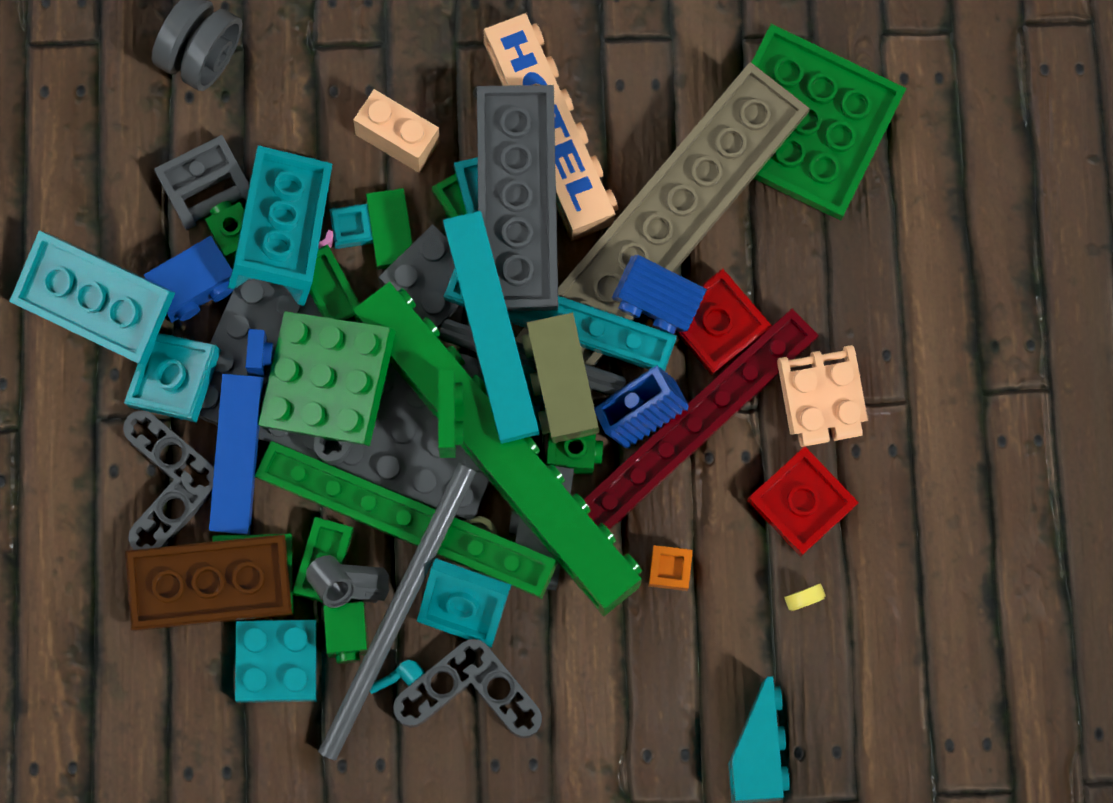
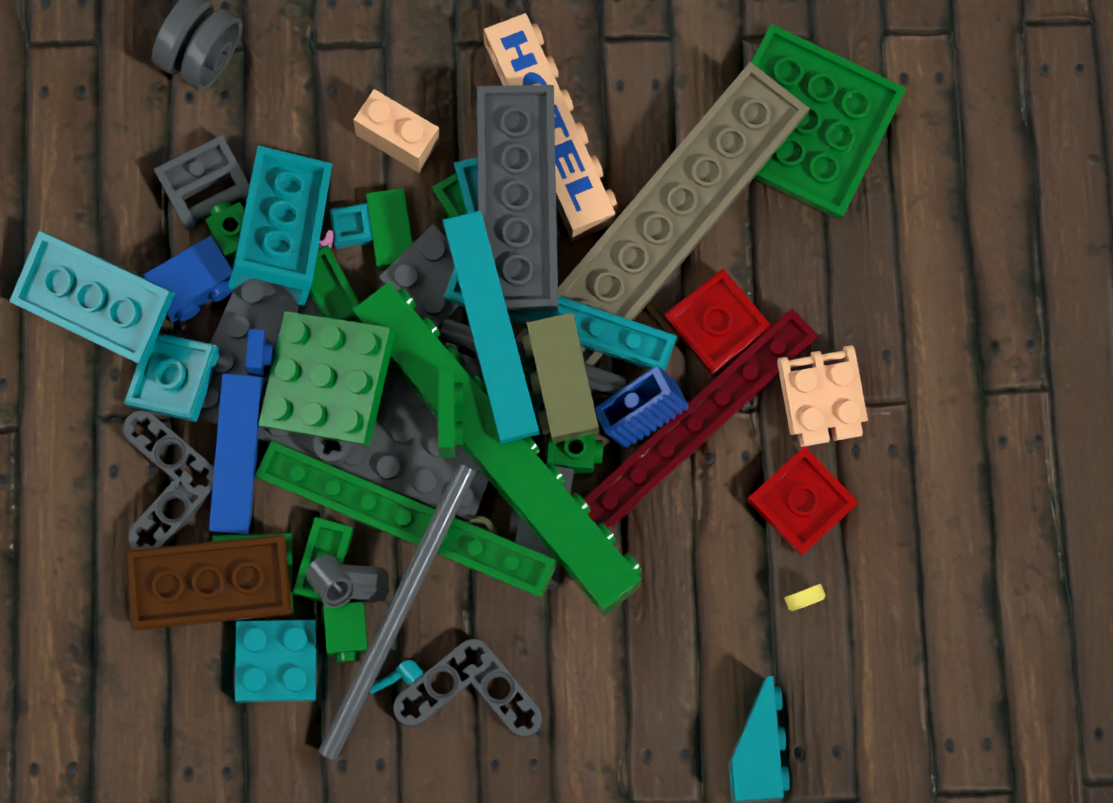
(463, 602): teal plate -> none
(658, 294): blue brick -> none
(670, 568): orange plate -> none

